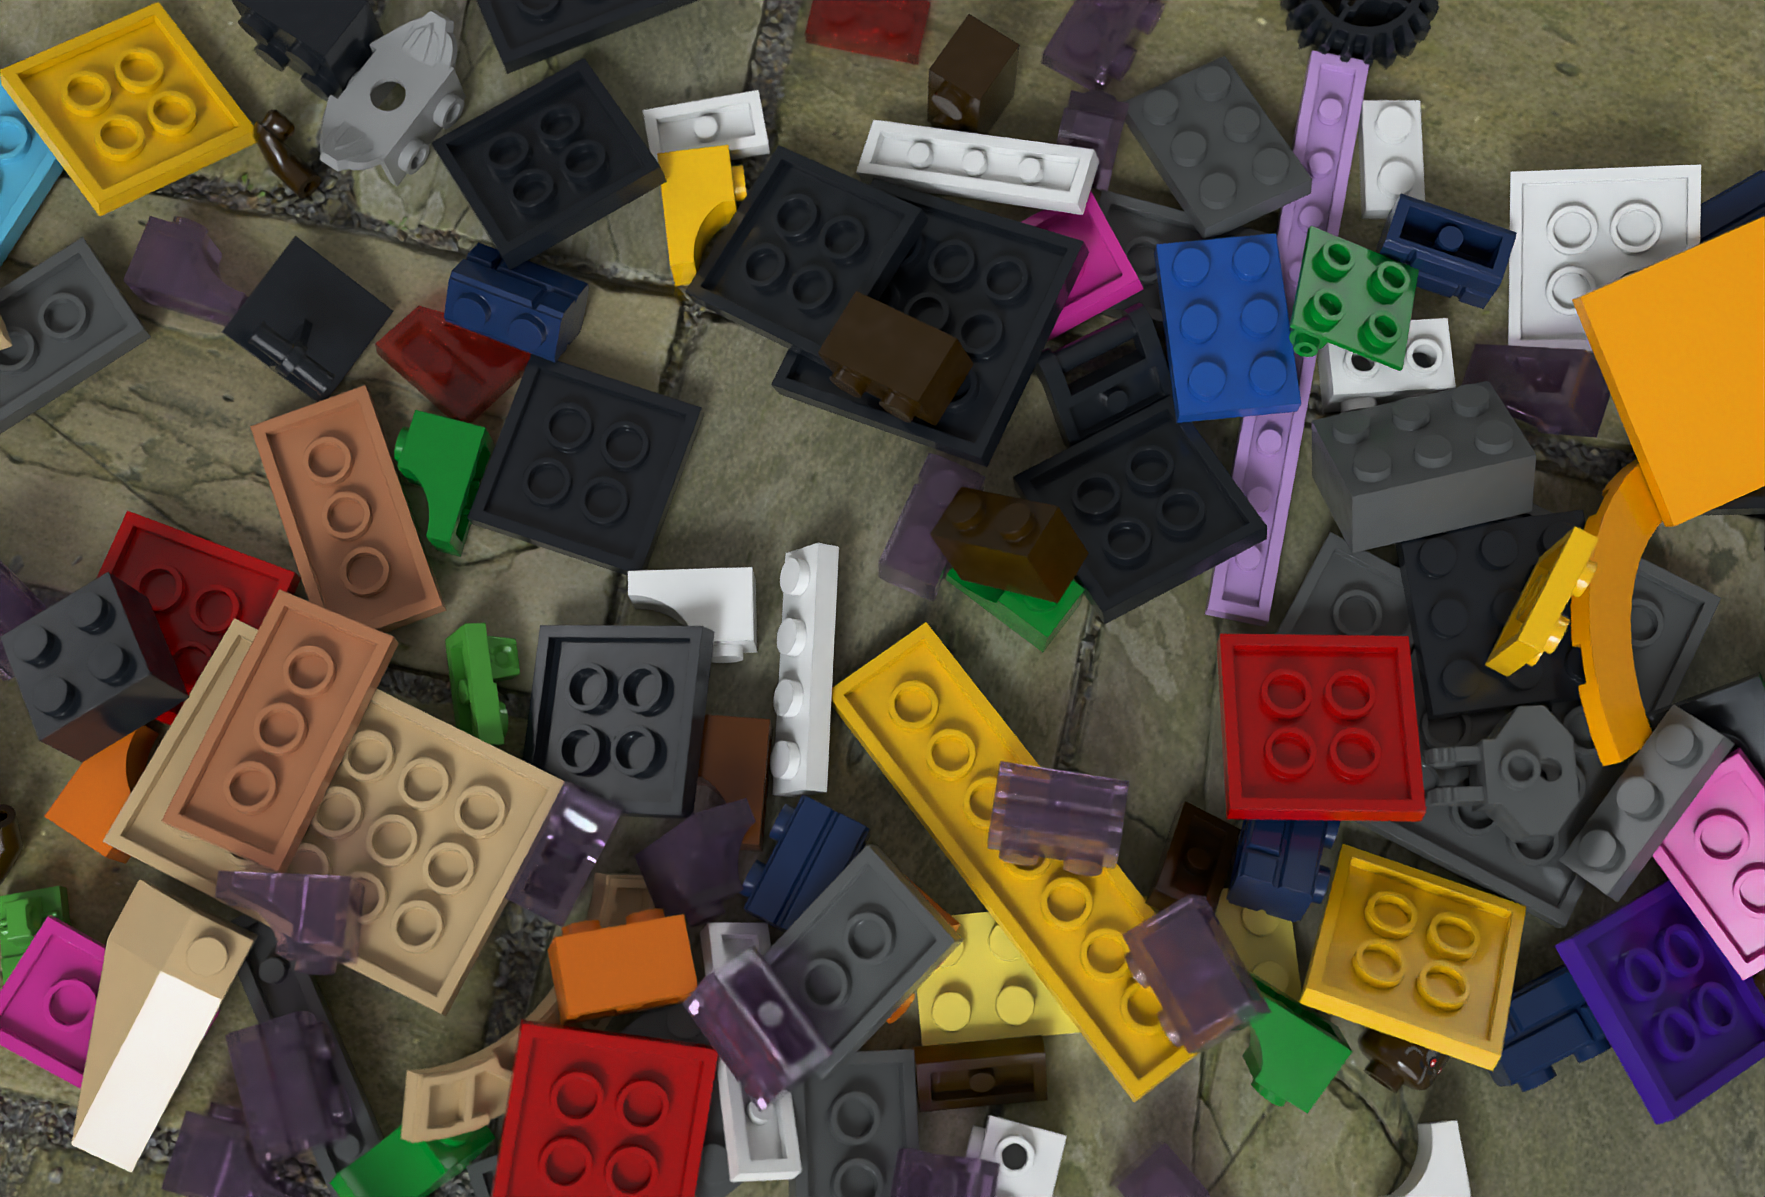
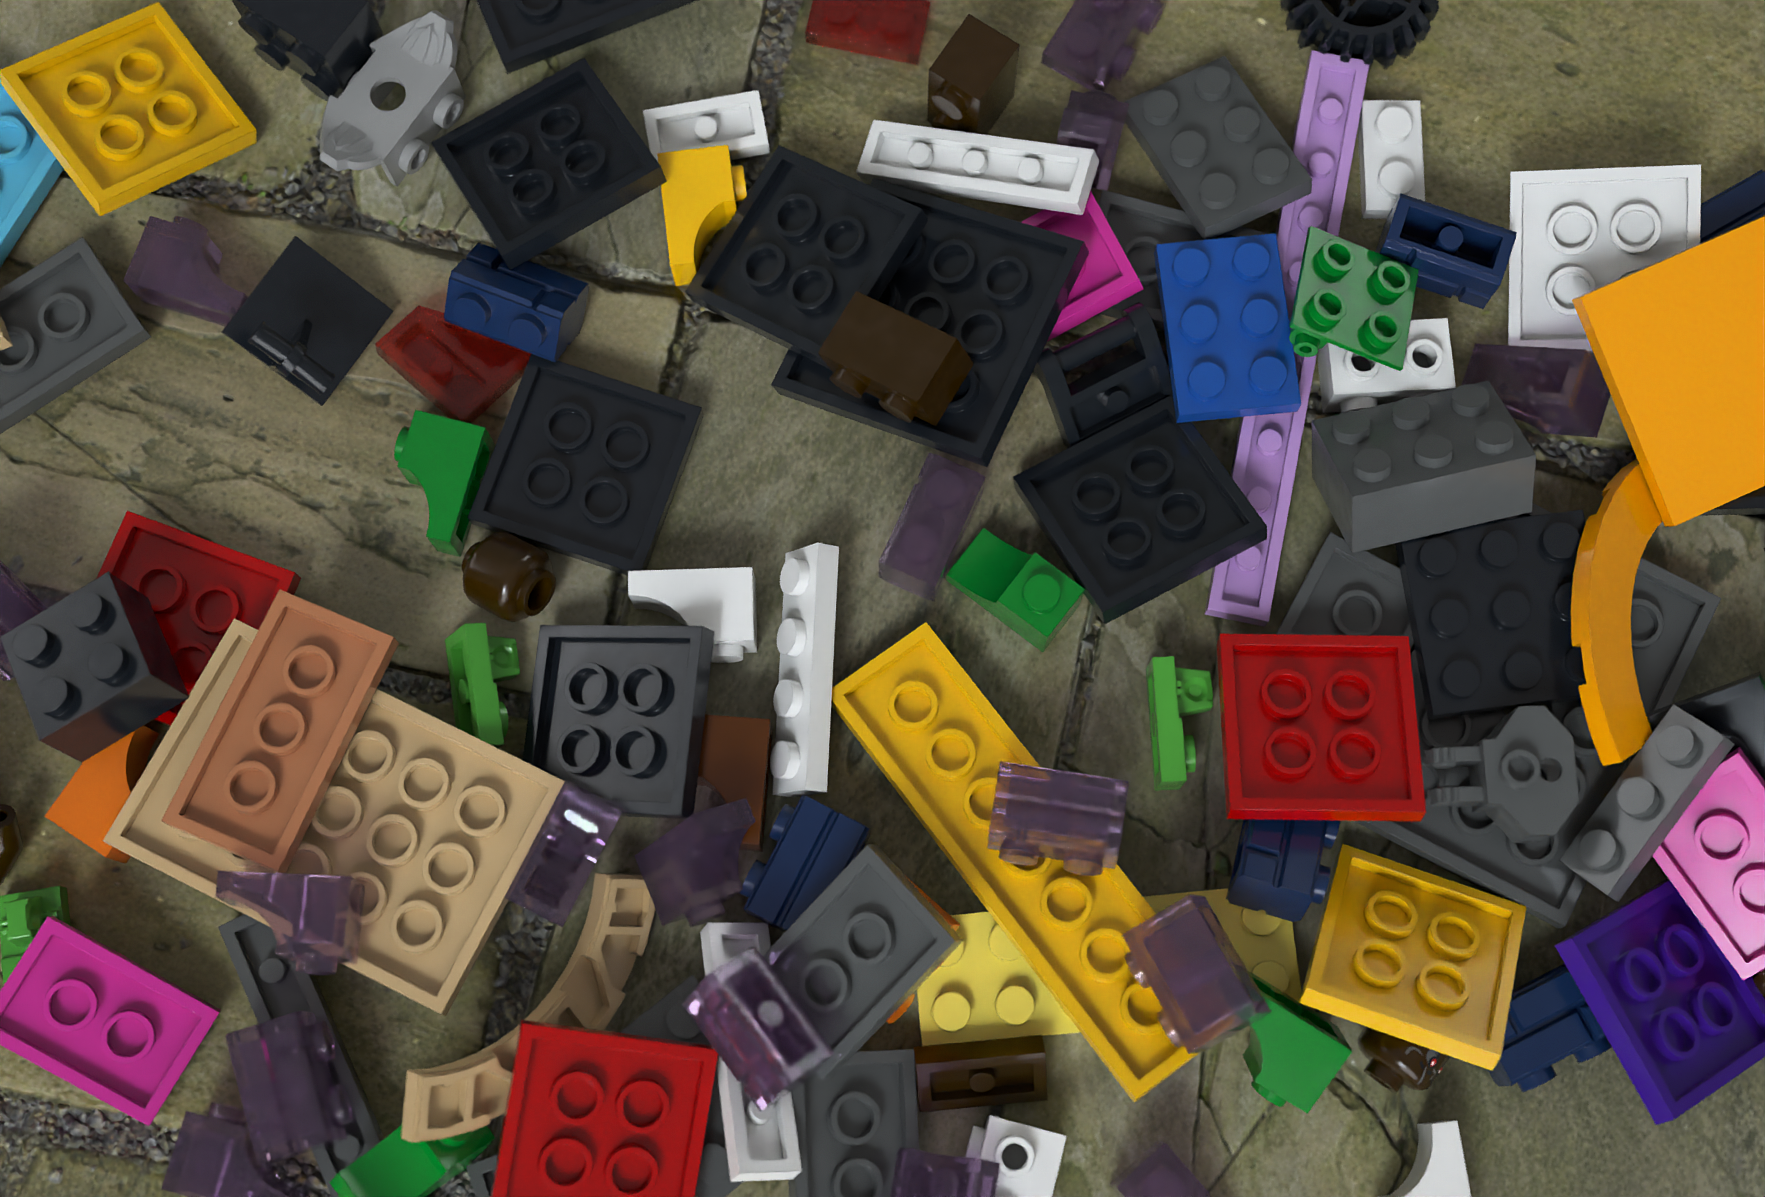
(154, 1003): tan wedge -> none
(282, 160): dark brown arm -> none
(348, 512): nougat plate -> none
(508, 577): none -> dark brown head
(621, 966): orange brick -> none
(1009, 543): dark brown brick -> none
(1171, 695): none -> bright green hinge
(1193, 858): dark brown plate -> none
(1537, 618): yellow plate -> none

